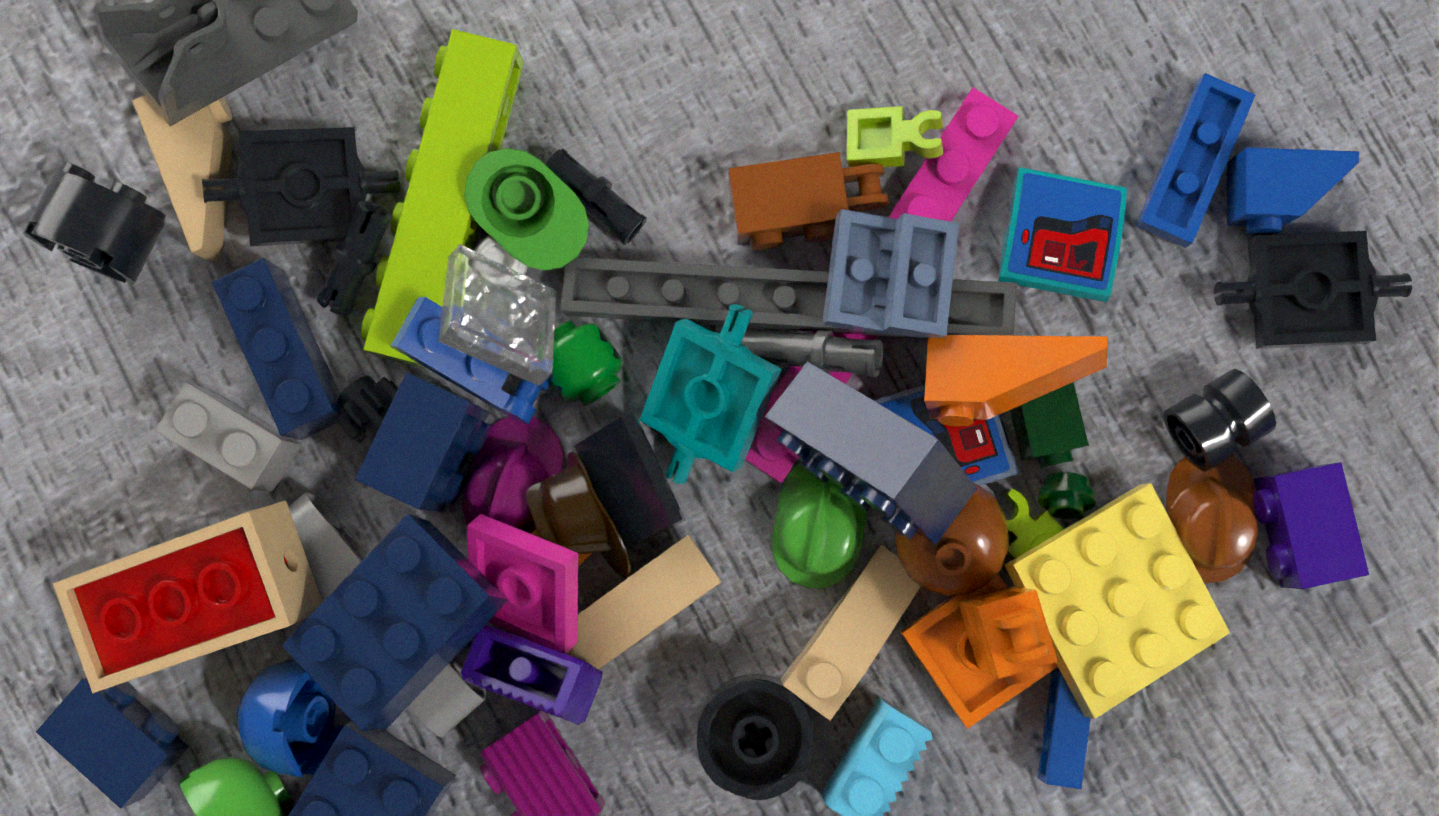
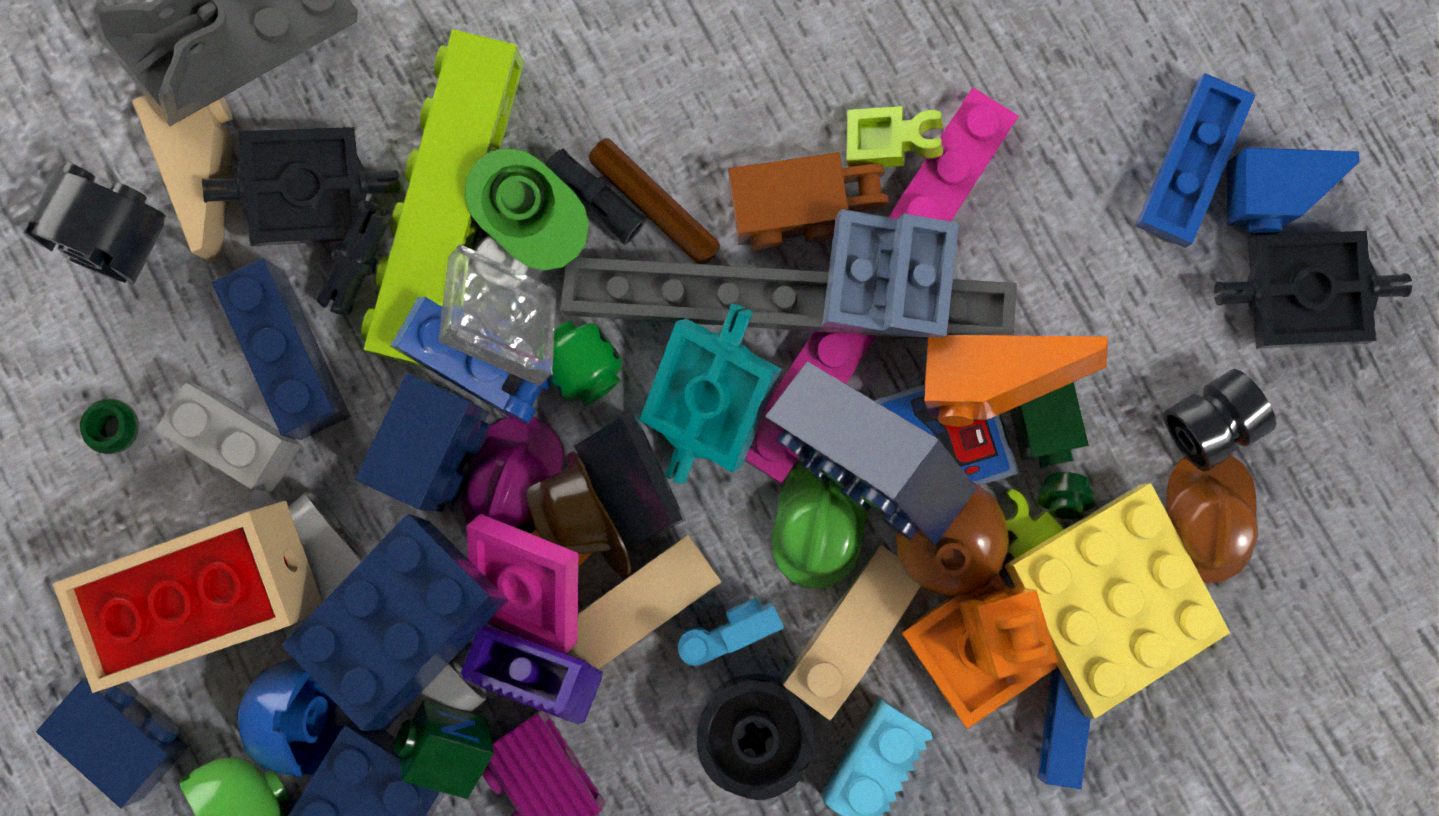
(94, 422): none -> dark green plate
(365, 407): black gear -> none
(444, 749): none -> dark green brick
(654, 201): none -> reddish brown axle
(746, 625): none -> dark azure plate
(819, 349): dark grey pin -> none
(1063, 234): slope -> none
(1309, 526): dark purple brick -> none

